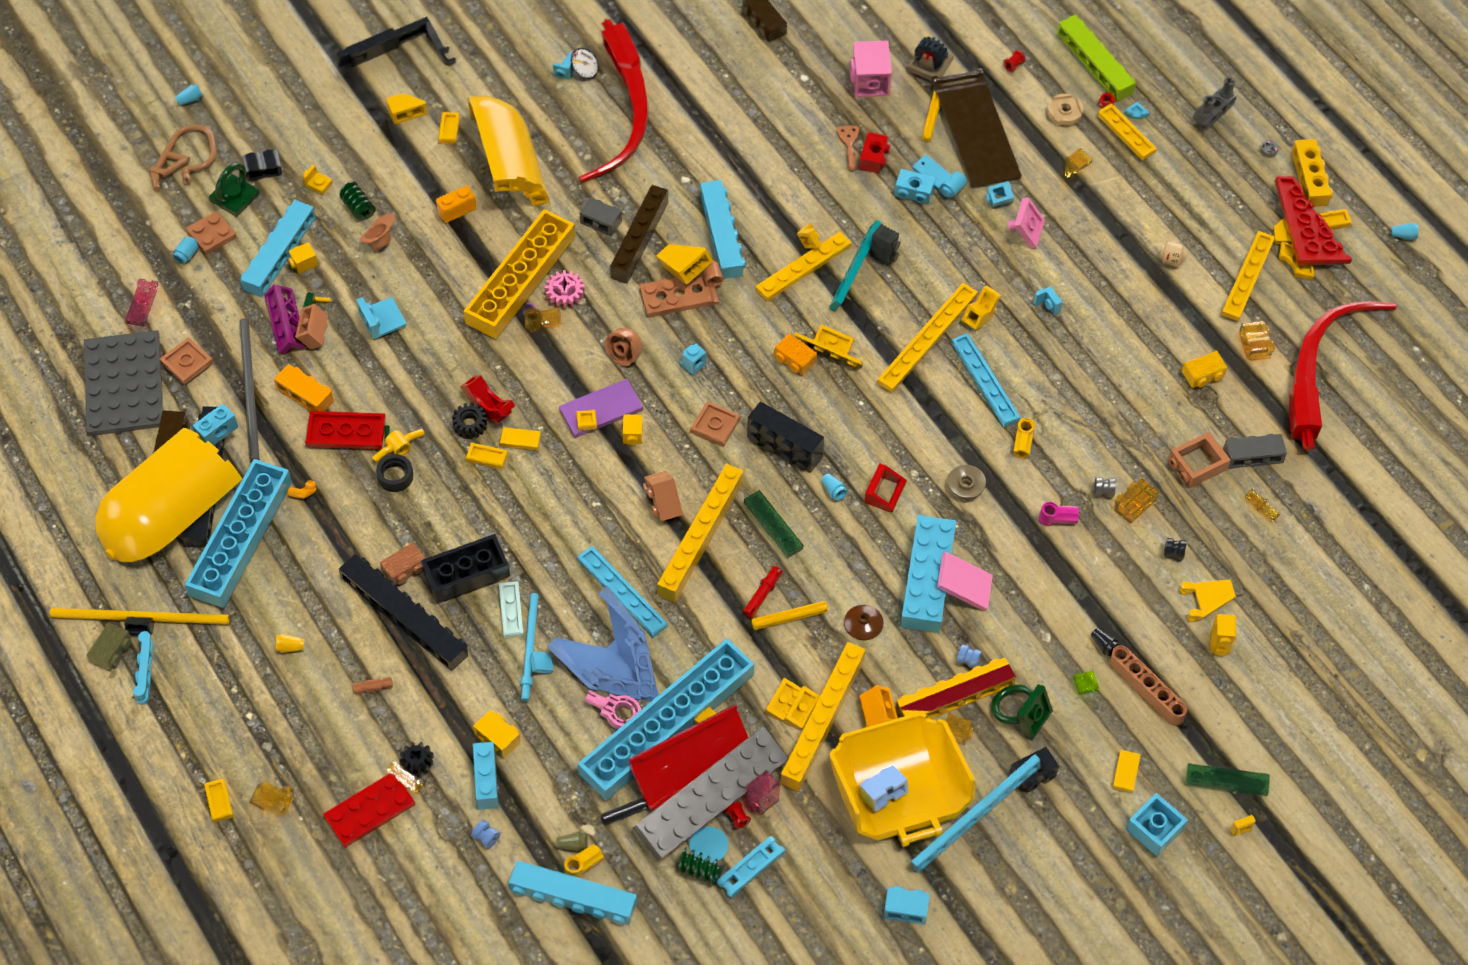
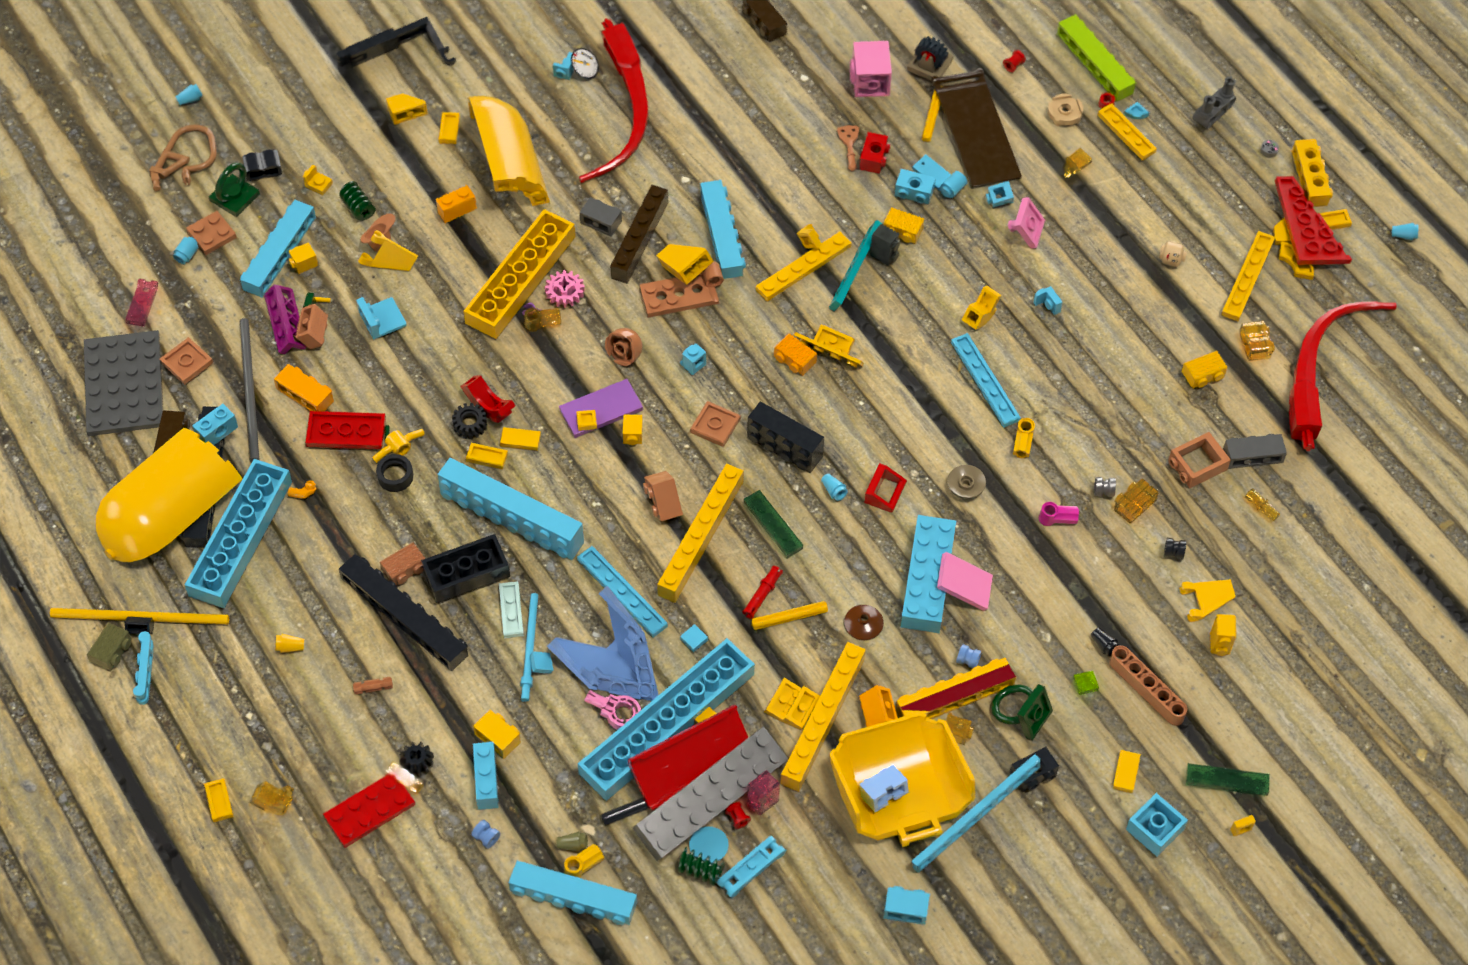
(389, 255): none -> yellow flag
(511, 509): none -> medium azure brick
(693, 638): none -> medium azure tile
(905, 223): none -> yellow brick
(927, 337): yellow plate -> none

